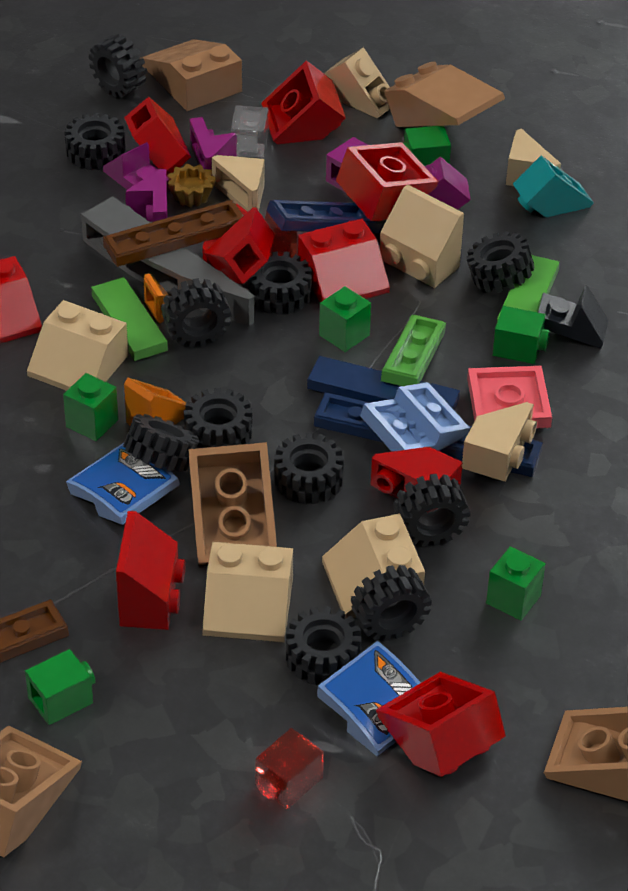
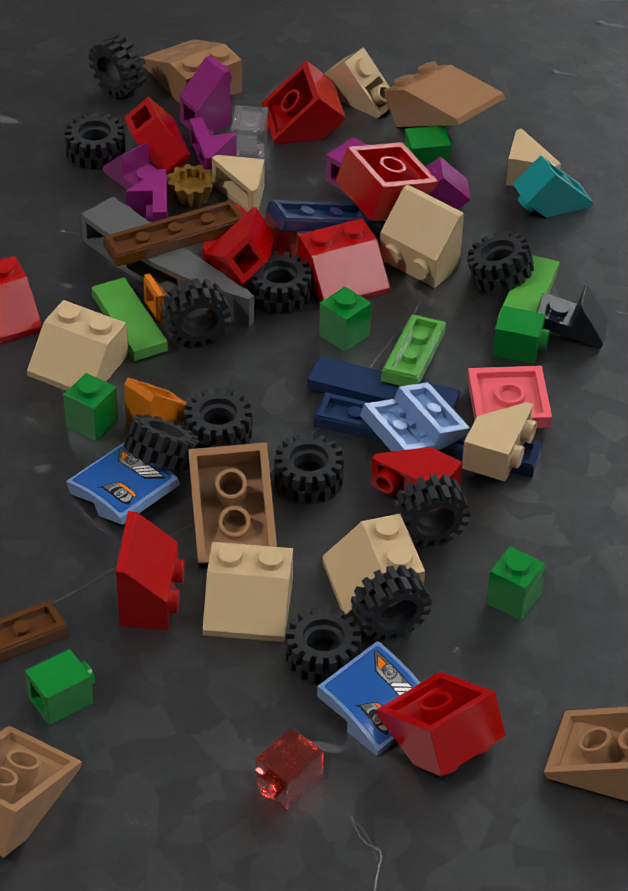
(208, 95): none -> magenta slope

